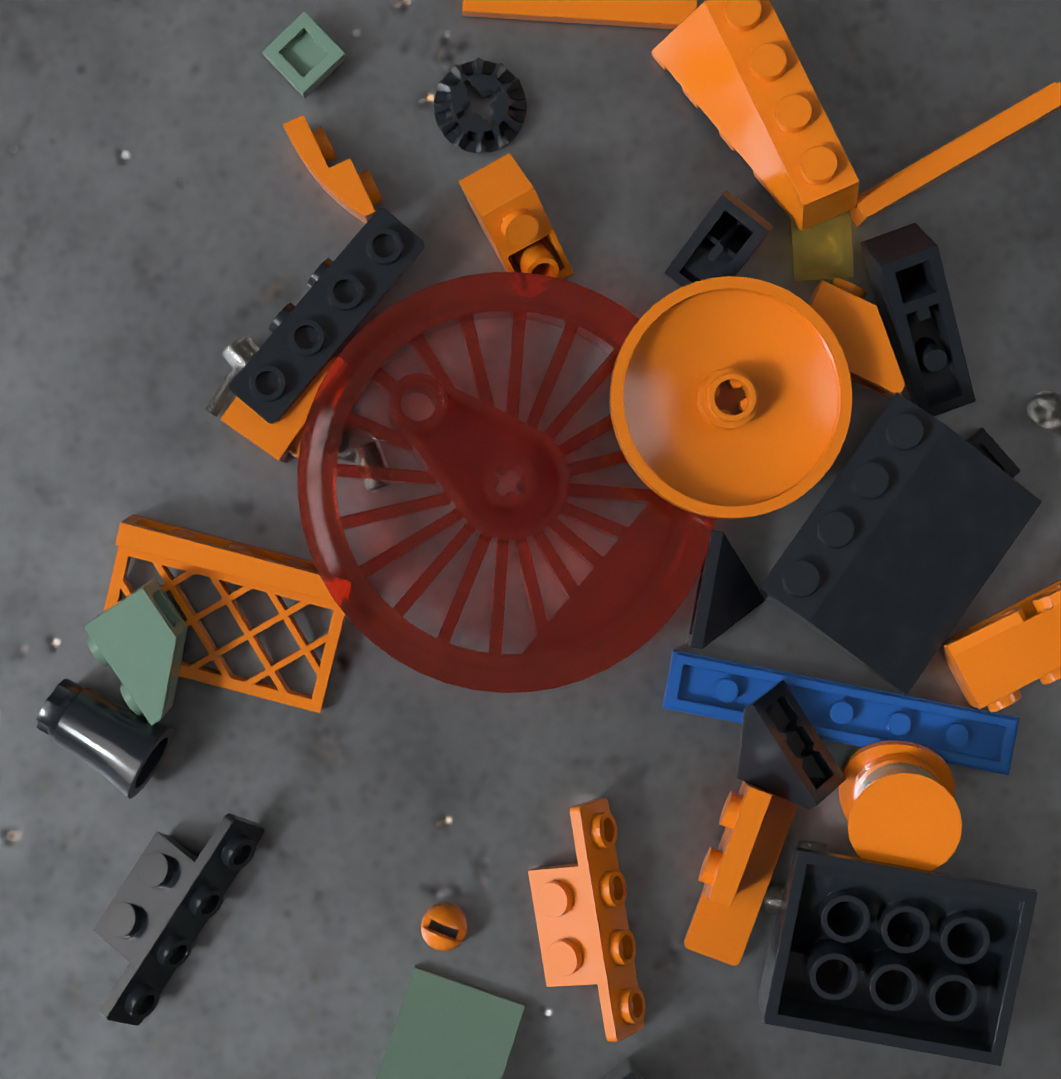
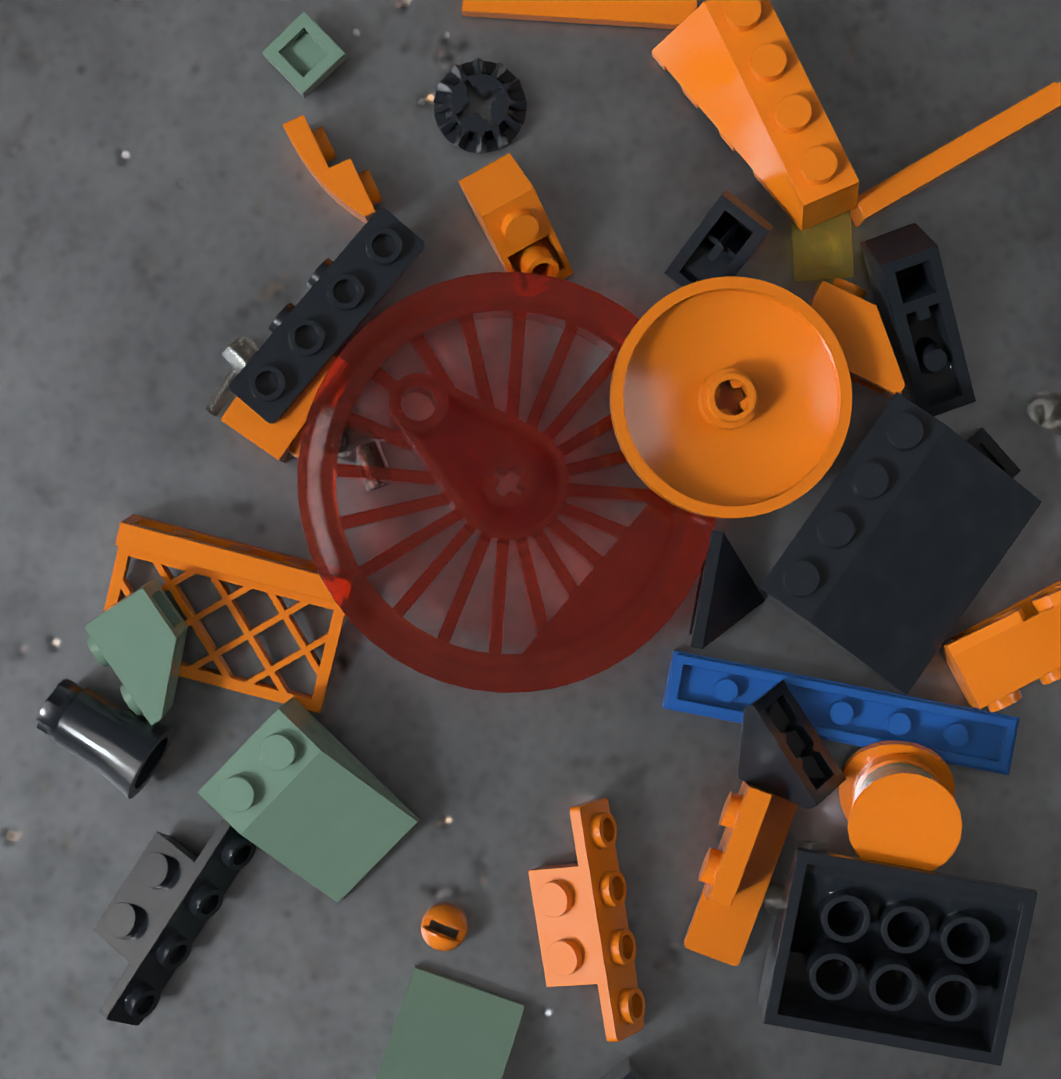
(308, 802): none -> sand green slope

